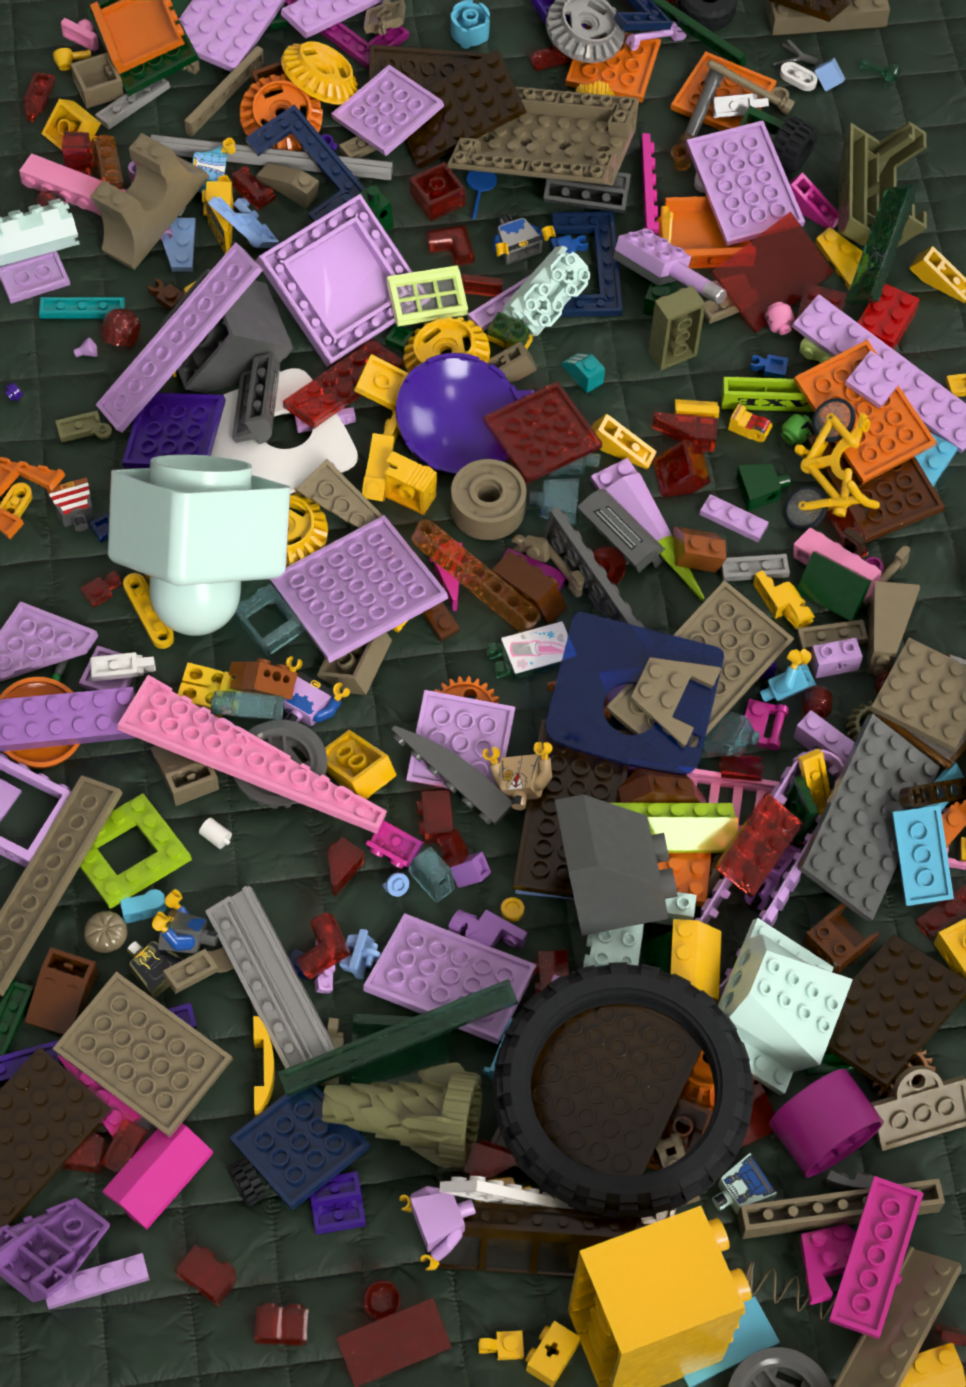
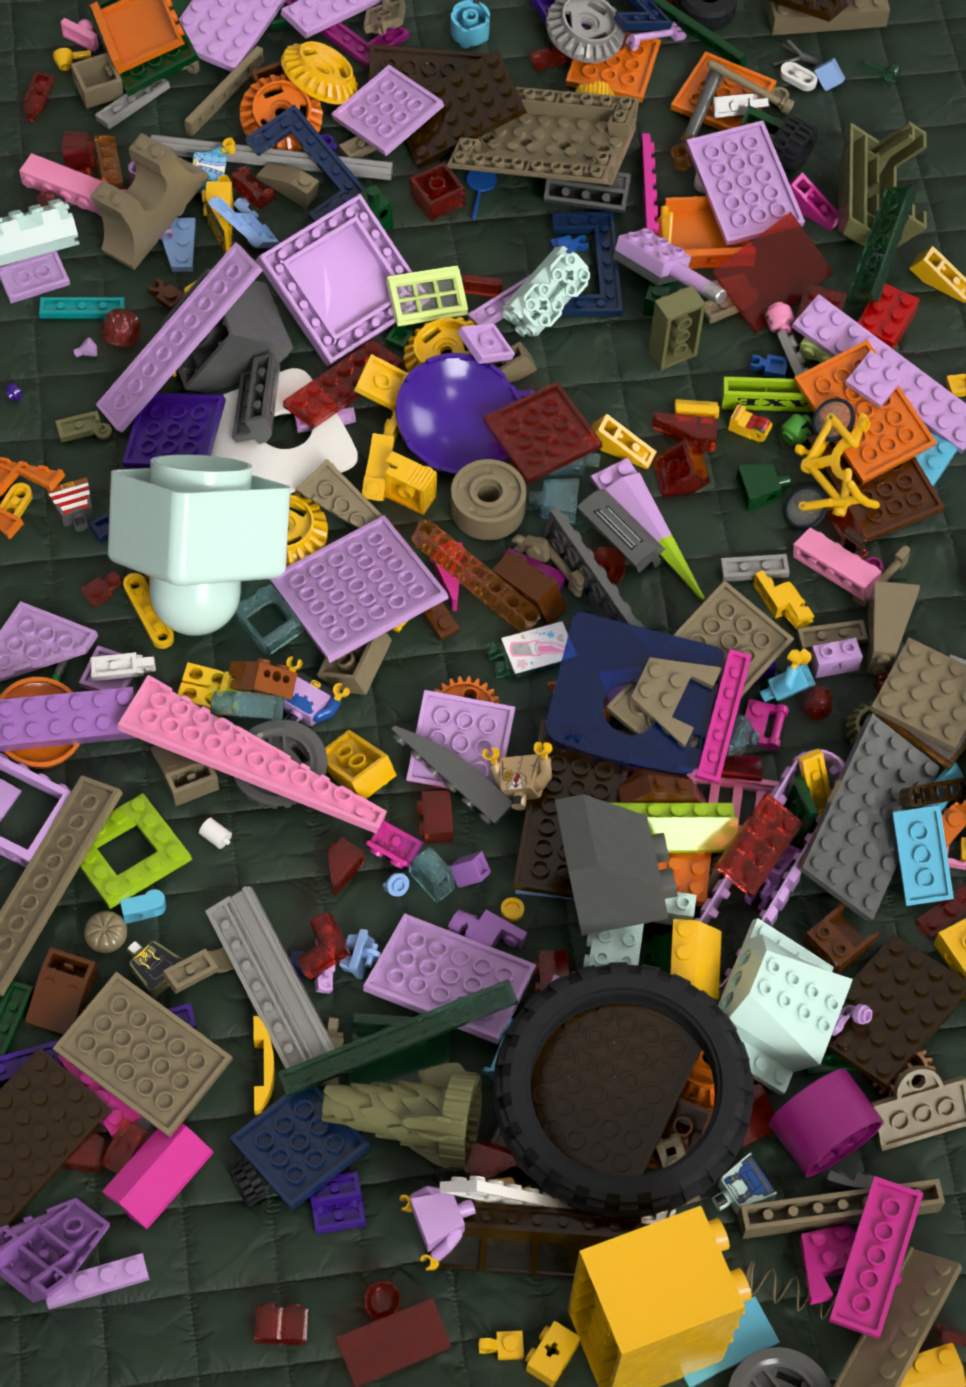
(71, 118): yellow slope -> none
(180, 929): torso -> none
(207, 1274): clear red brick -> none
(452, 239): clear red brick -> none
(453, 848): clear red panel -> none
(486, 343): none -> lavender plate
(507, 332): clear green hips -> none
(519, 239): torso -> none
(585, 370): teal slope -> none
(698, 549): dark orange slope -> none
(723, 716): none -> dark pink plate
(734, 518): lavender plate -> none
(795, 358): none -> light grey plate
(816, 732): lavender arch -> none
(833, 585): dark green tile -> none
(841, 253): yellow wing -> none
(861, 1014): none -> lavender piece

